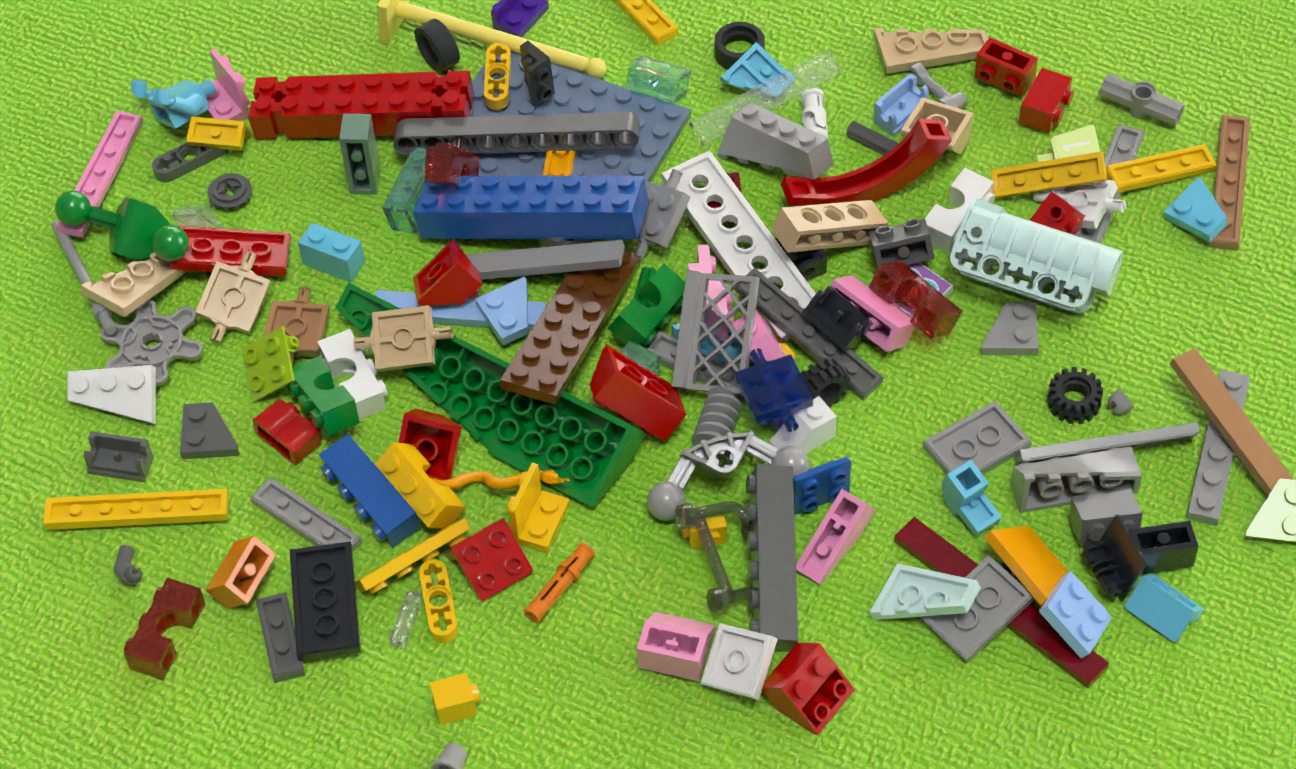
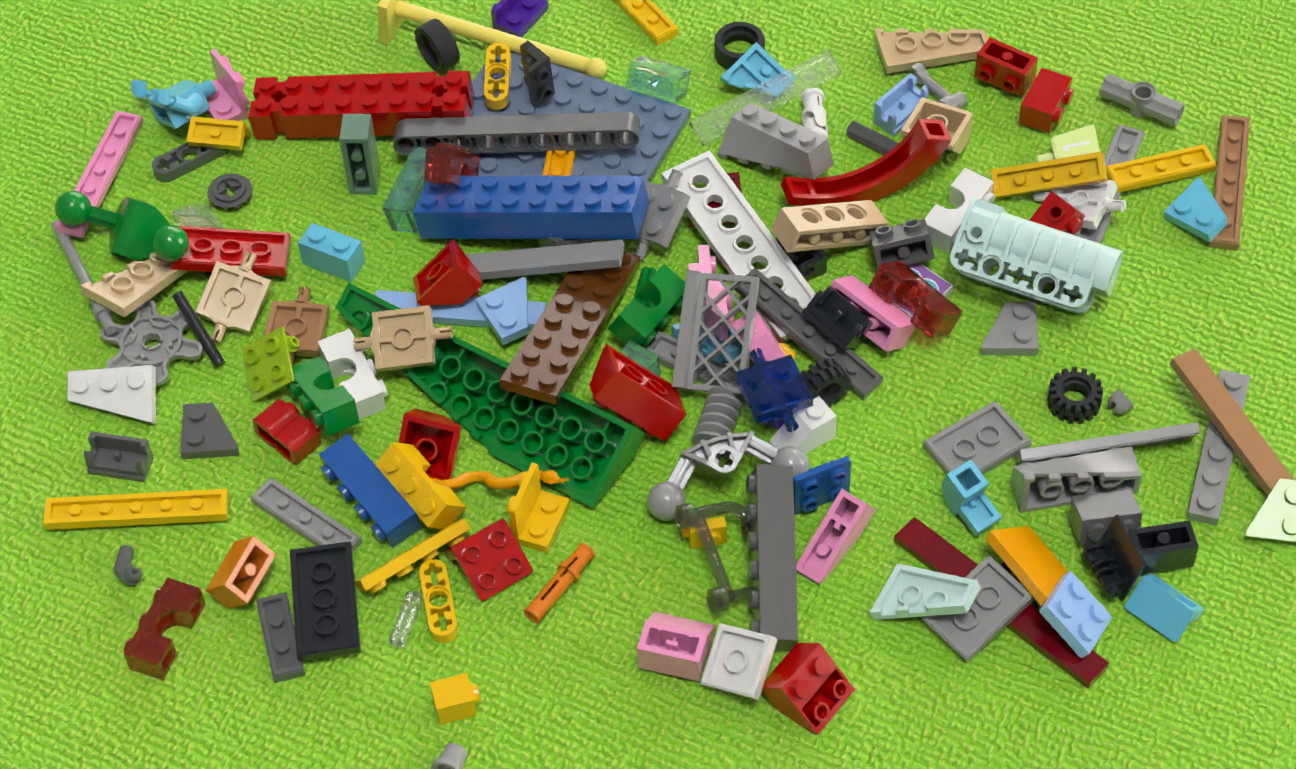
(198, 329): none -> black bar

